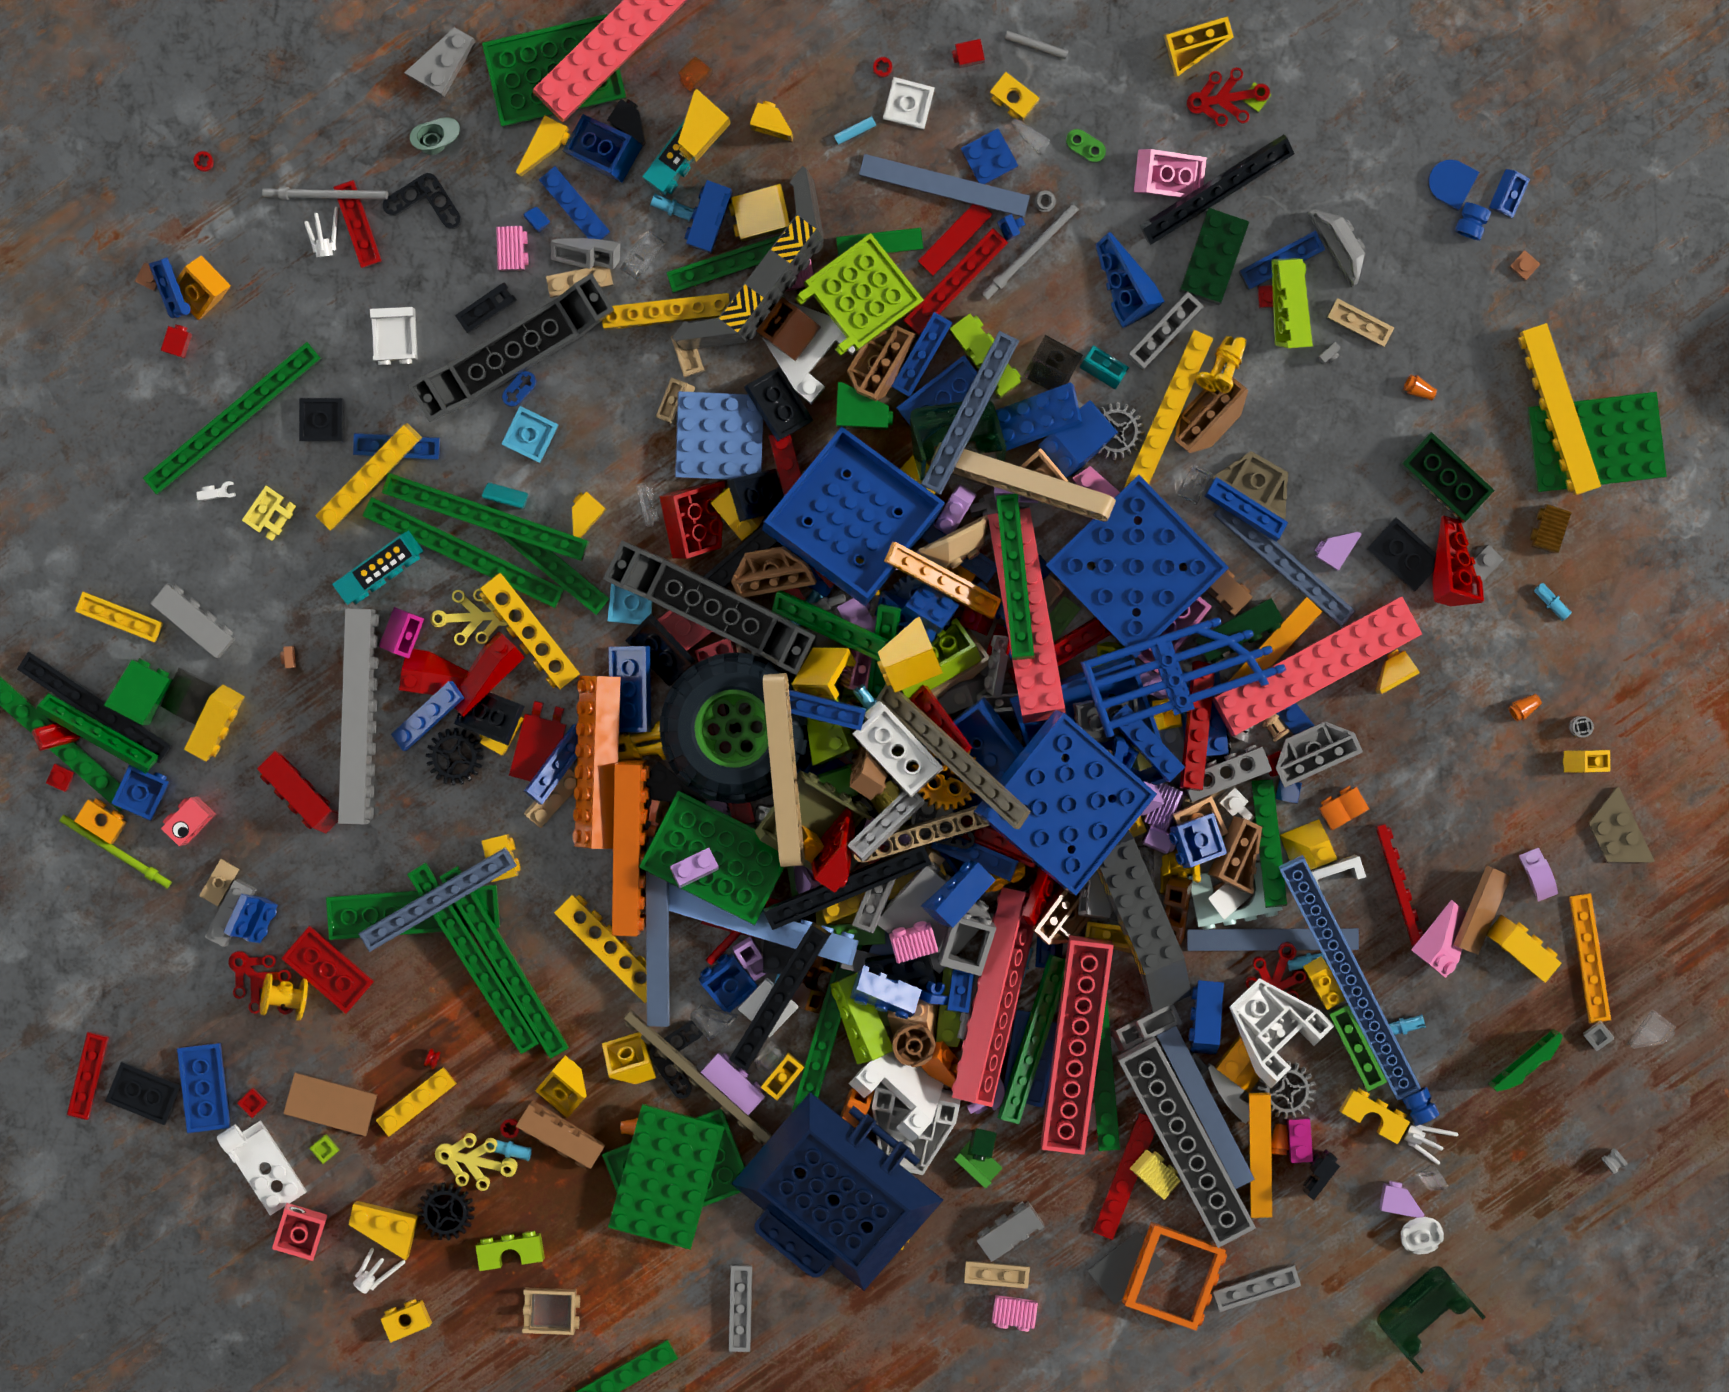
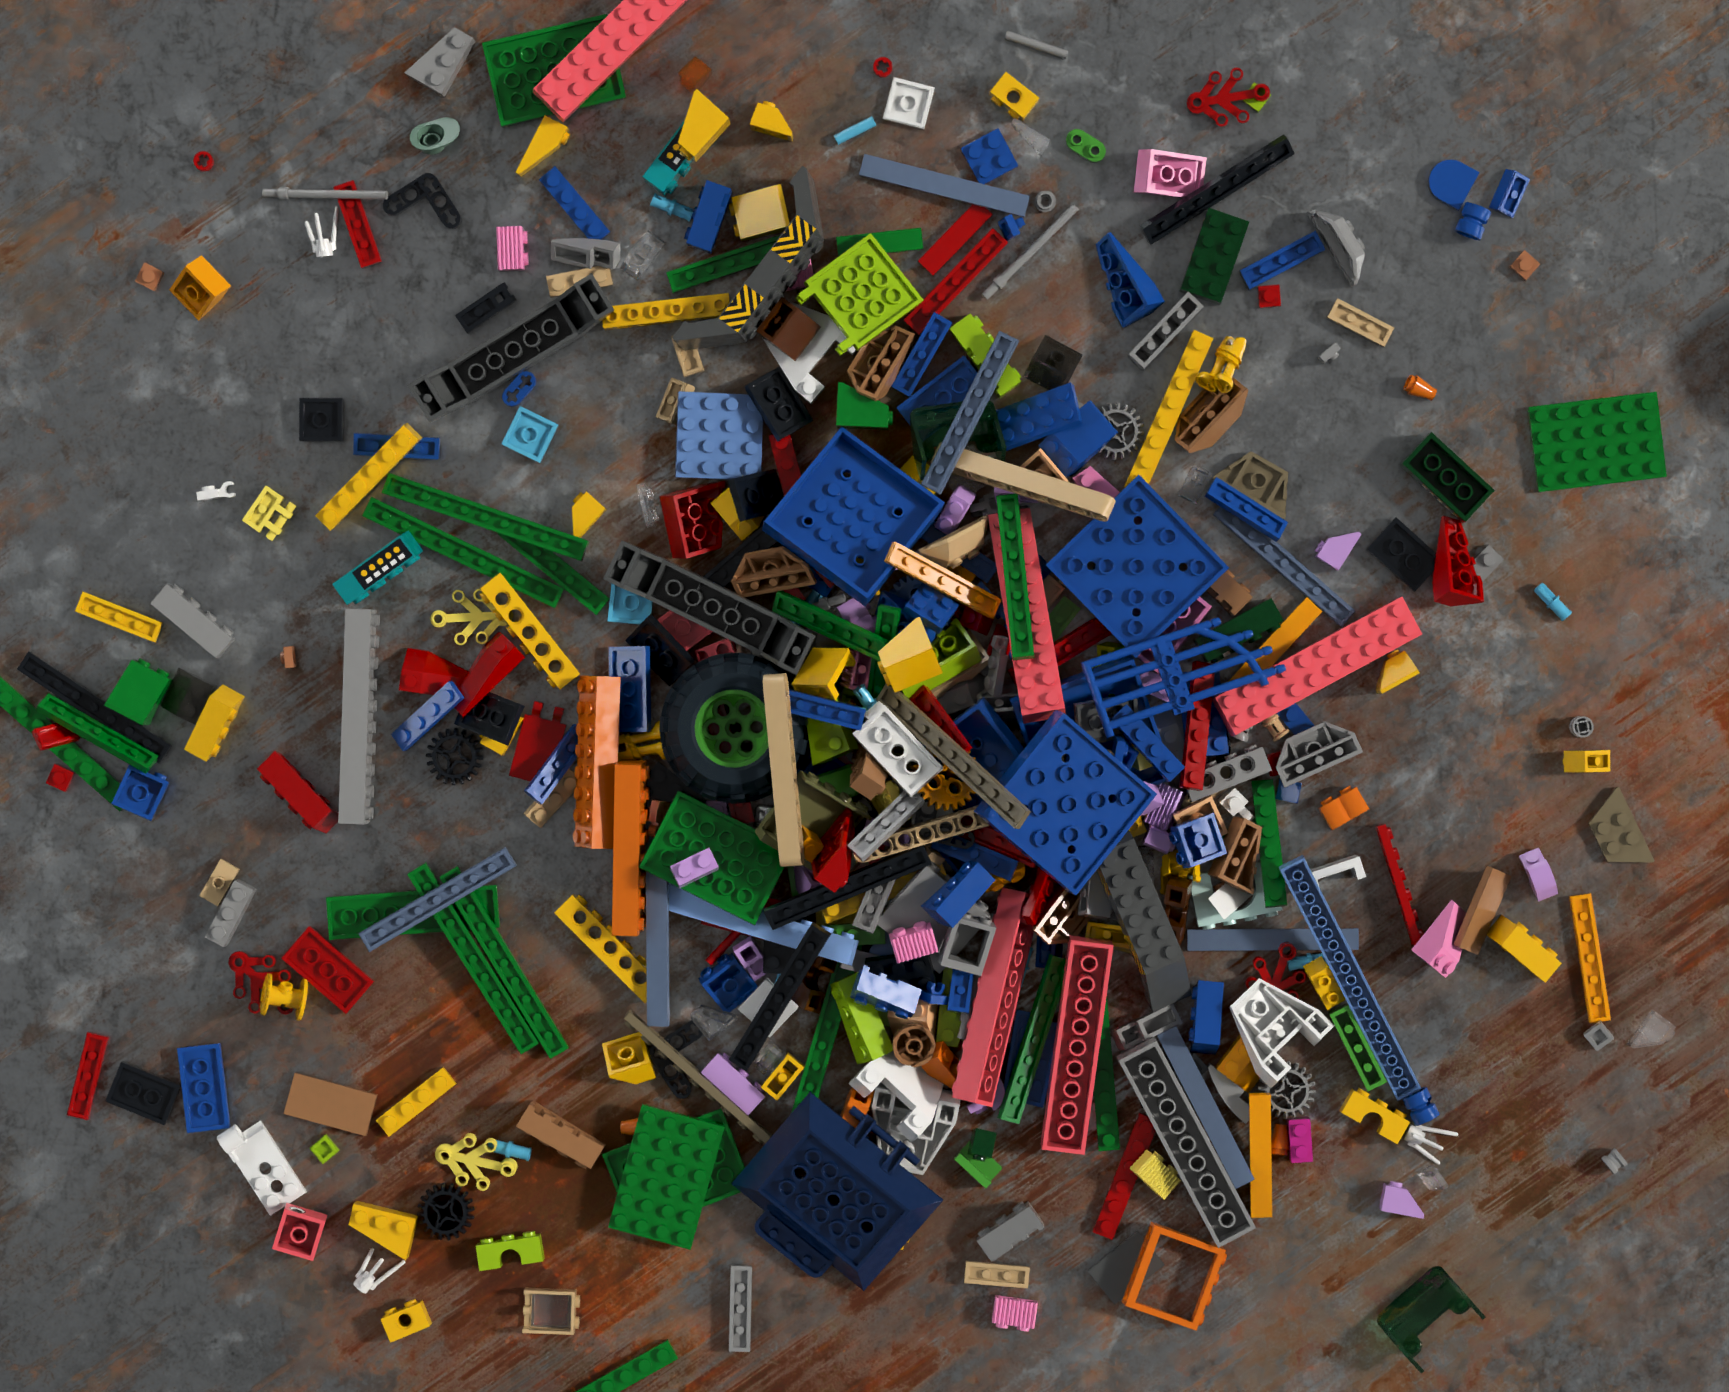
(88, 819): light orange brick -> none
(150, 873): lime bar -> none
(169, 288): blue plate -> none
(176, 341): red brick -> none
(188, 820): coral brick -> none
(232, 418): green plate -> none
(251, 918): blue plate -> none
(252, 1102): red plate -> none
(394, 335): white panel -> none
(401, 632): dark pink brick -> none
(432, 1058): red bush -> none
(497, 843): yellow brick -> none
(505, 495): teal slope -> none
(506, 1134): red bush -> none
(536, 219): blue slope -> none
(564, 1087): yellow slope -> none
(602, 148): blue slope -> none
(628, 120): black slope -> none
(968, 53): red brick -> none
(1104, 367): teal slope -> none
(1166, 719): yellow panel -> none
(1195, 42): yellow wedge -> none
(1256, 1288): light grey plate -> none
(1290, 304): lime wedge -> none
(1310, 842): yellow slope -> none
(1324, 1167): black plate -> none
(1406, 1025): medium azure pin -> none
(1422, 1235): white tile -> none
(1524, 707): orange cone -> none
(1527, 1062): green slope -> none
(1550, 528): pearl gold brick -> none
(1559, 409): yellow brick -> none

